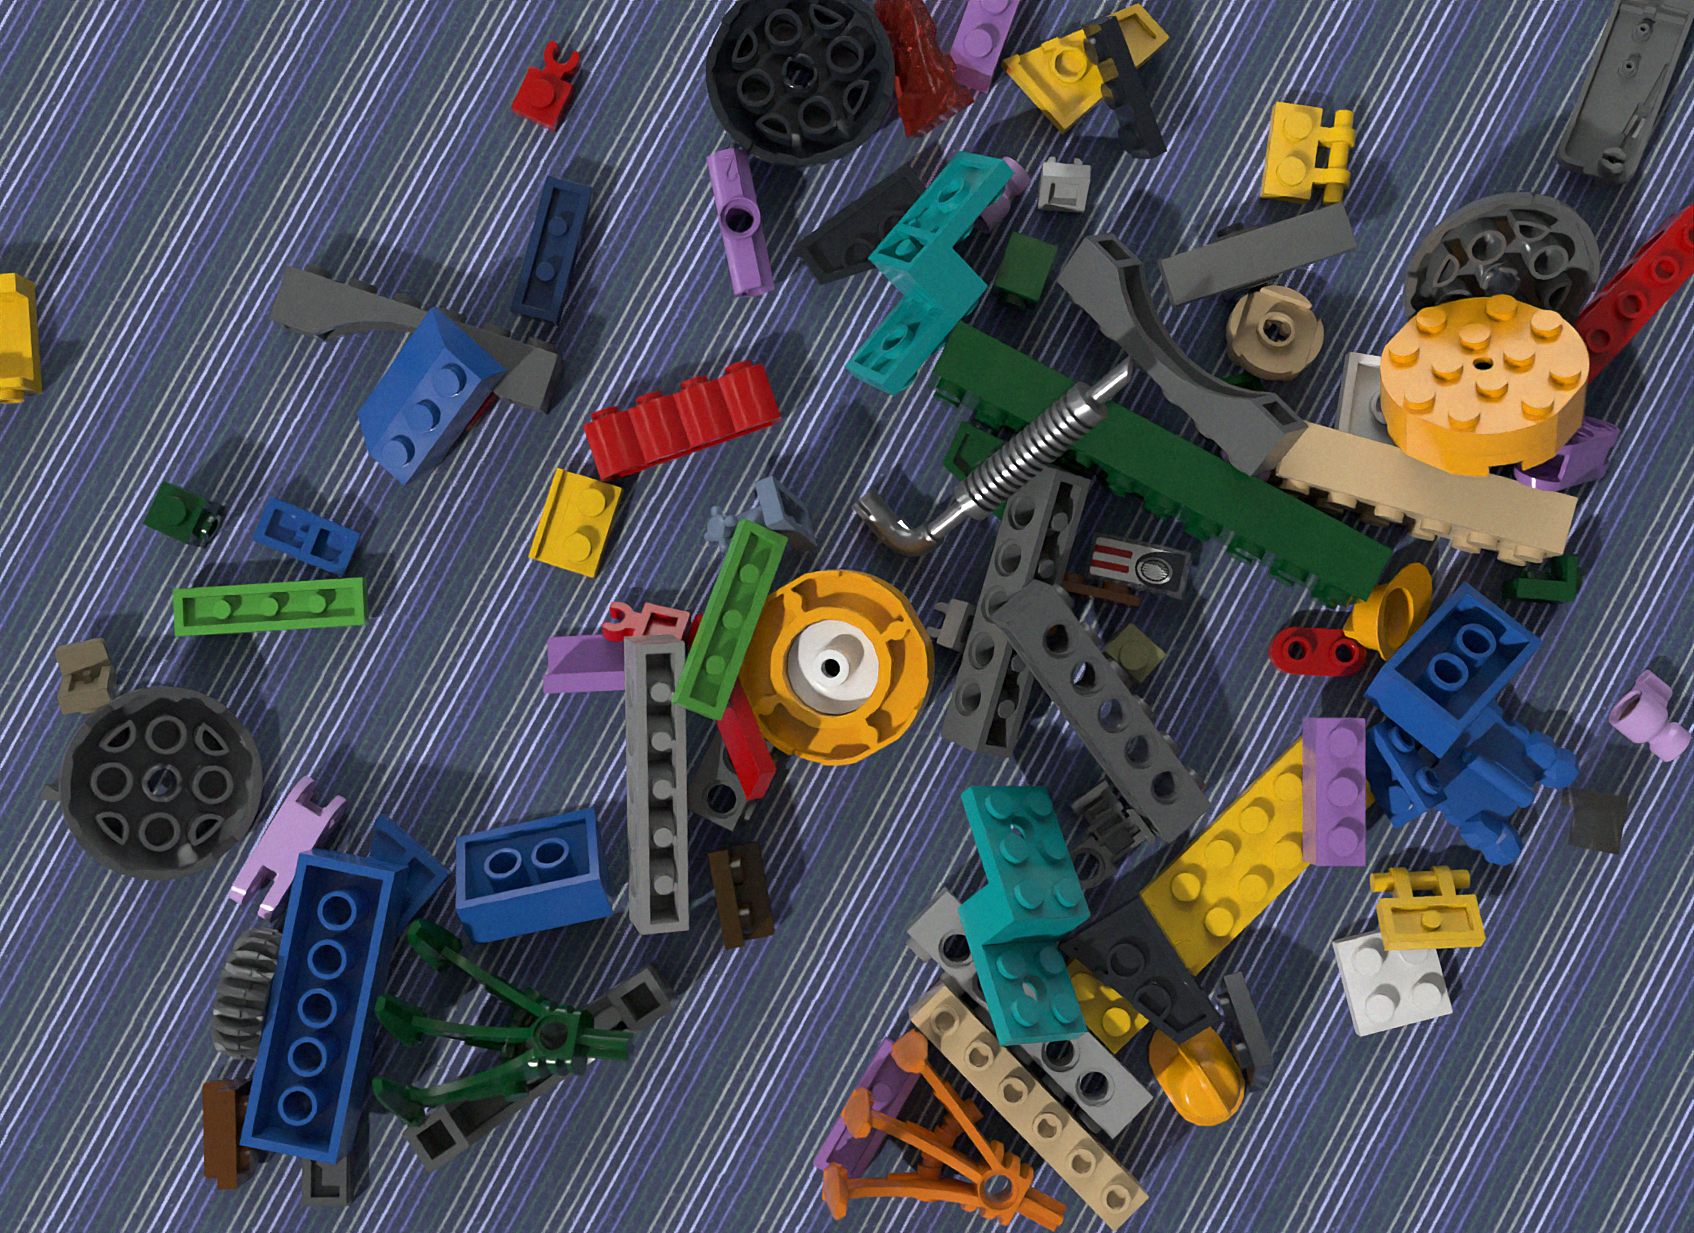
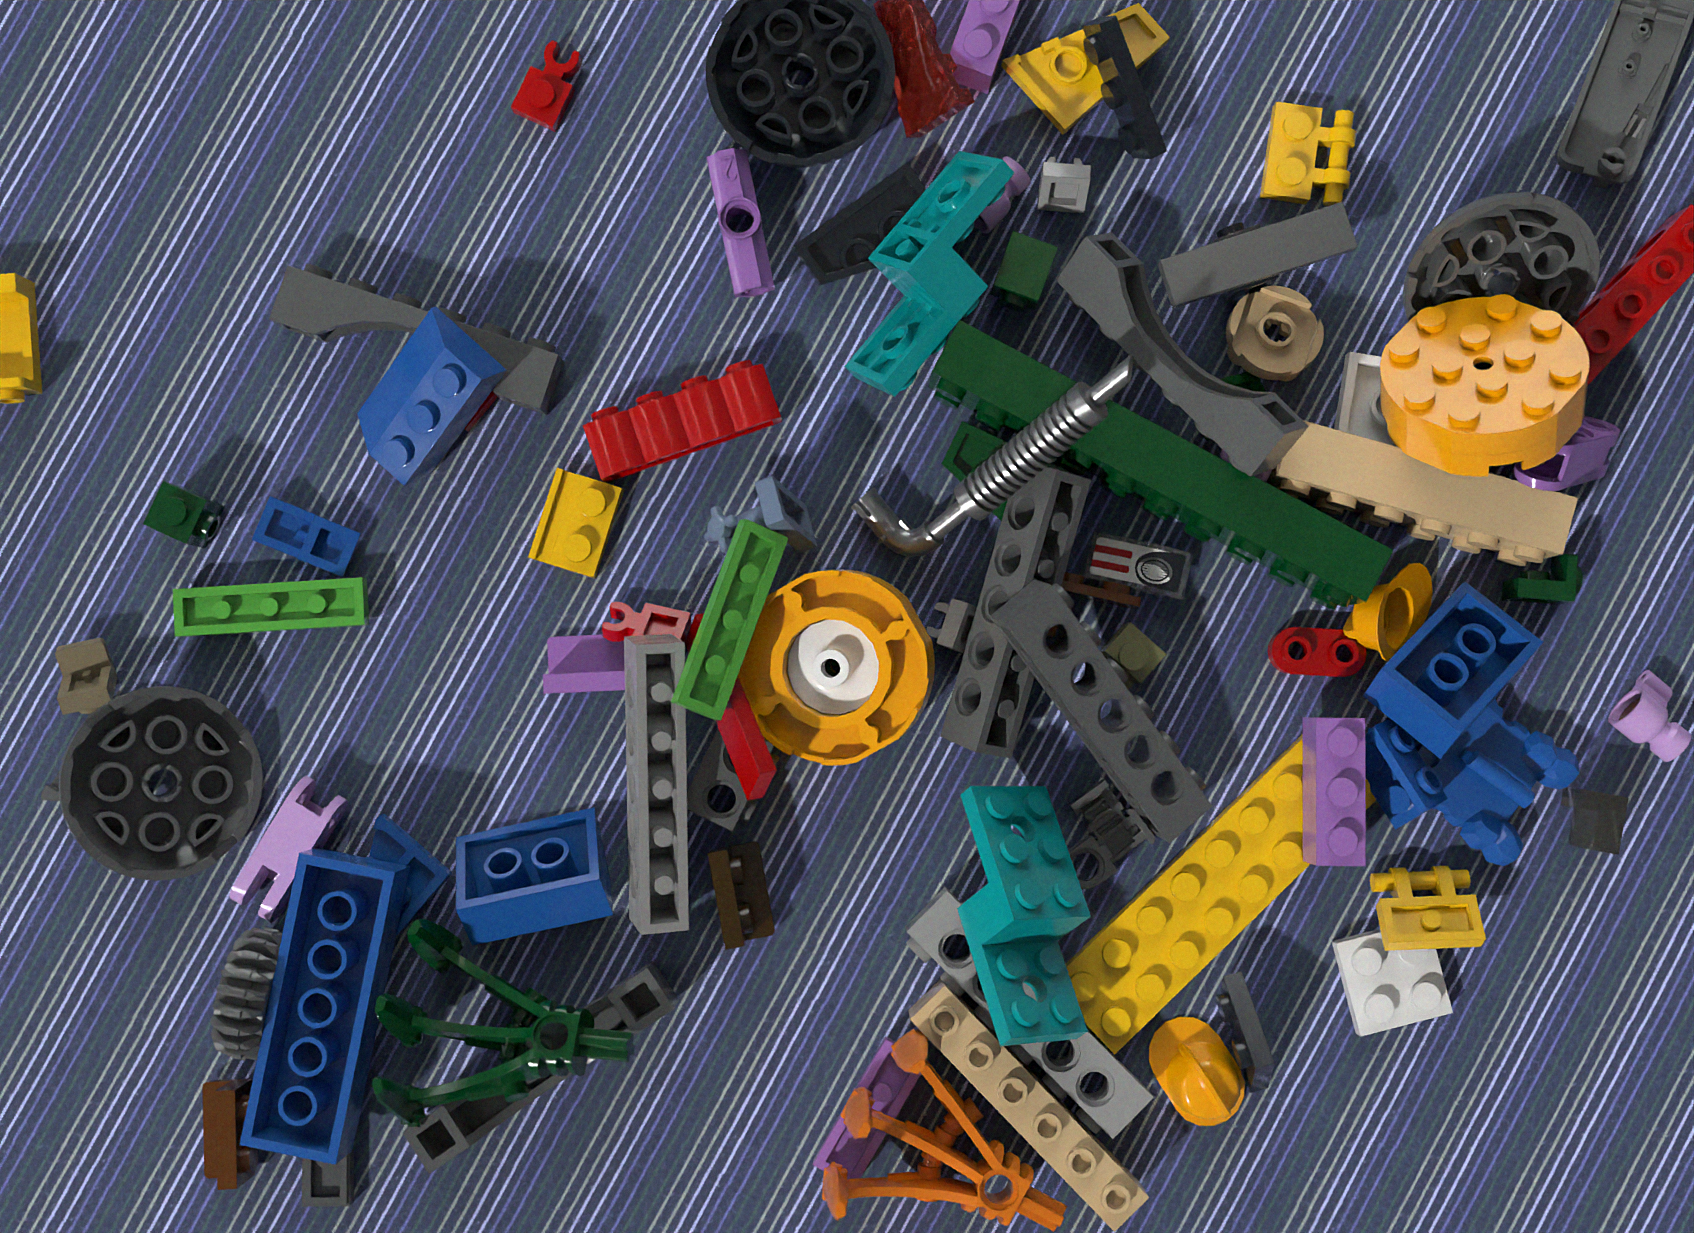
(552, 250): dark blue plate -> none
(1143, 966): black wing -> none

